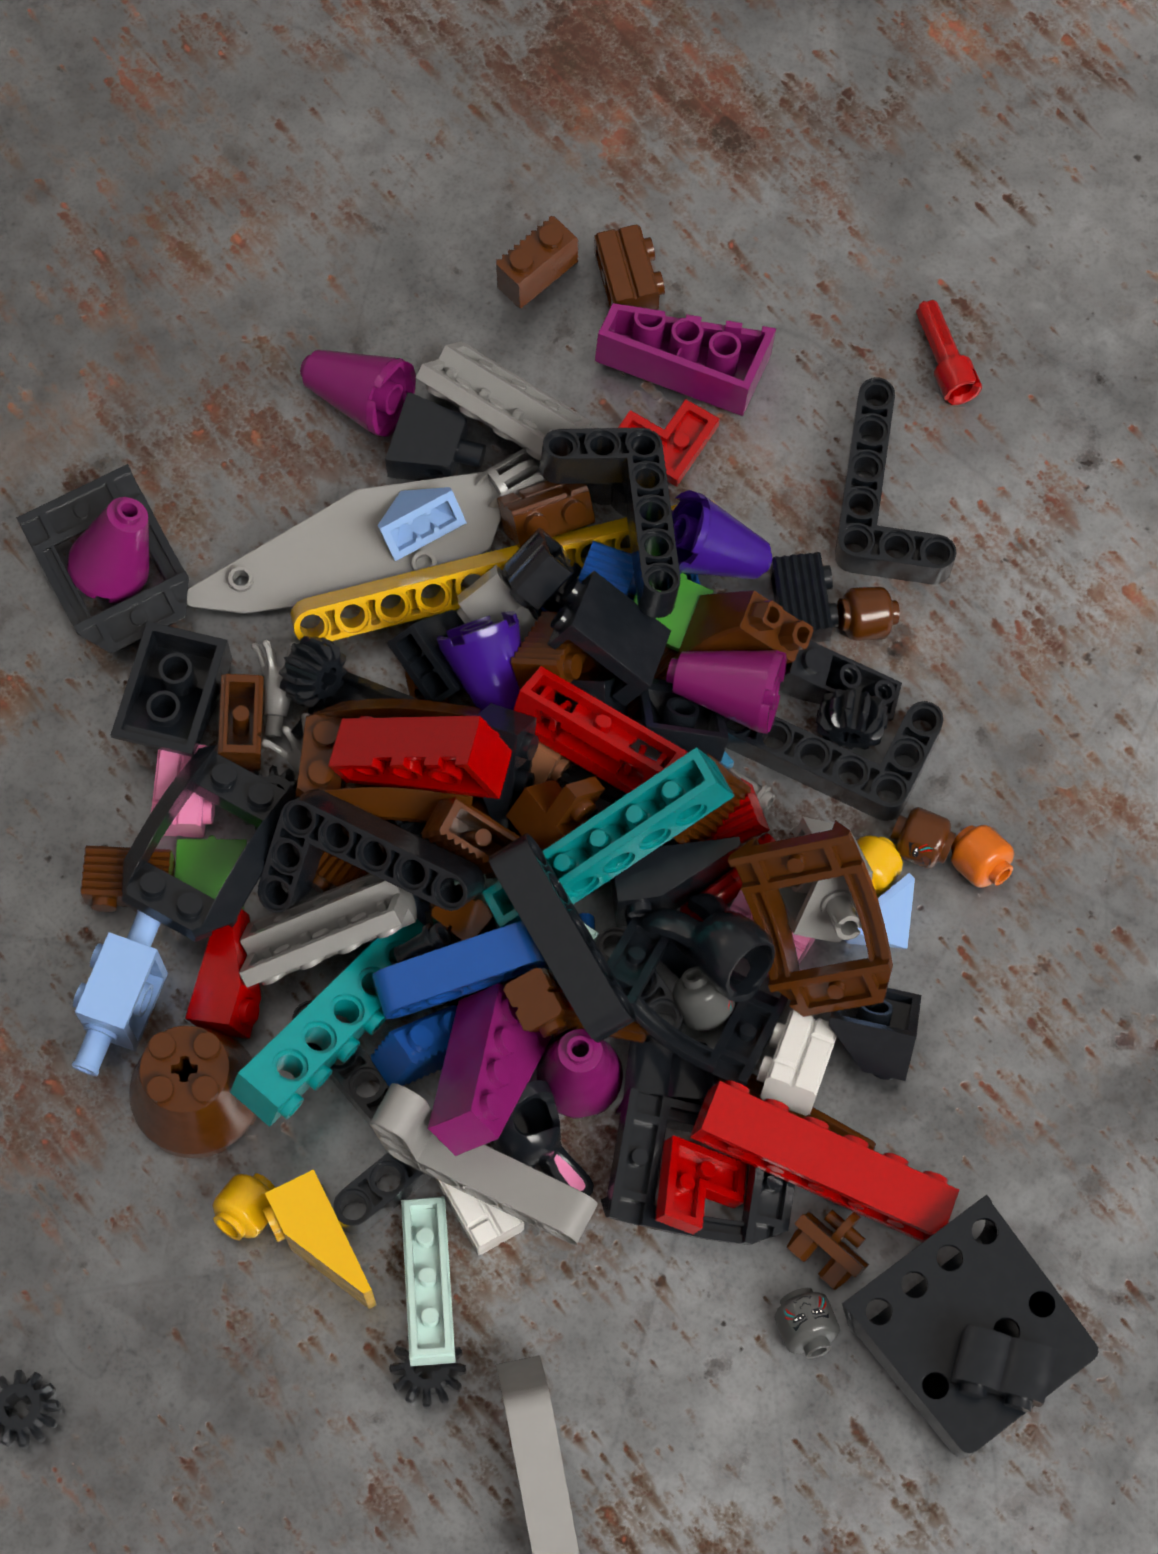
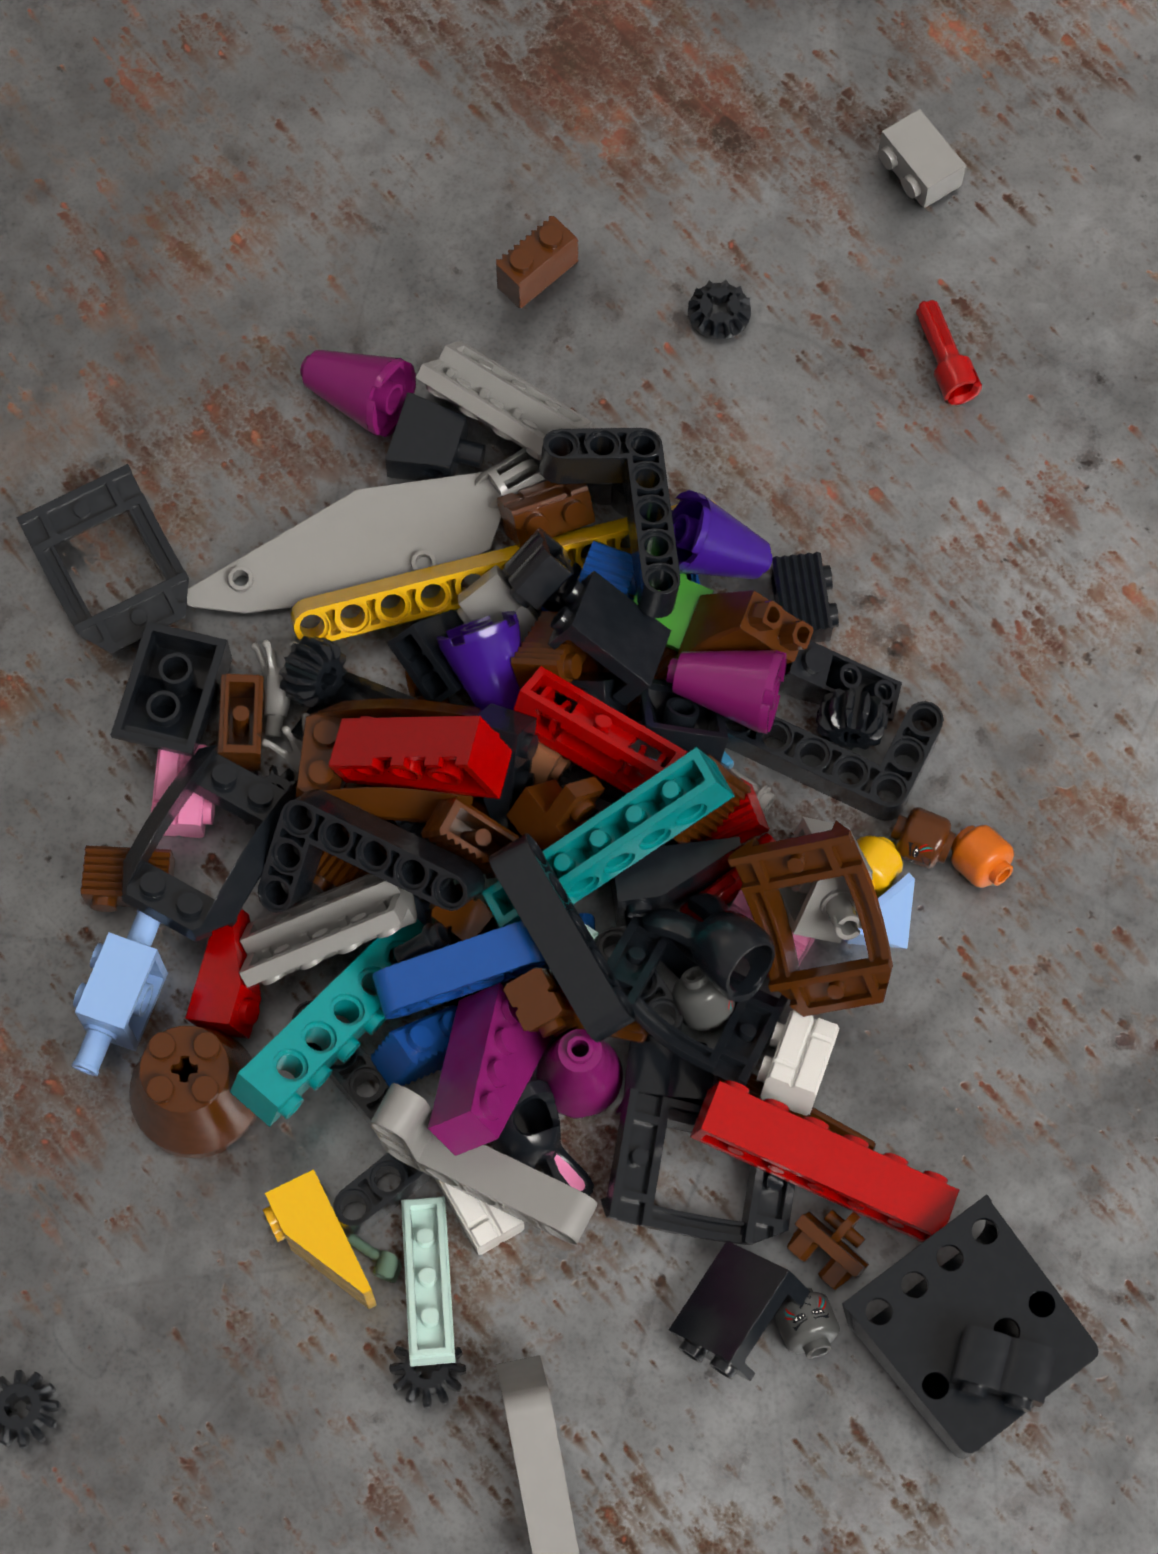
(113, 552): magenta cone -> none
(207, 862): bright green piece -> none
(240, 1206): yellow head -> none
(387, 1264): none -> sand green hand
(418, 519): light blue slope -> none
(626, 267): reddish brown brick -> none
(682, 437): red plate -> none
(687, 355): magenta wedge -> none
(692, 1175): red plate -> none
(720, 324): none -> black gear
(734, 1309): none -> black panel
(867, 494): black beam -> none
(867, 613): reddish brown head -> none
(880, 1034): black slope -> none
(921, 159): none -> light grey brick

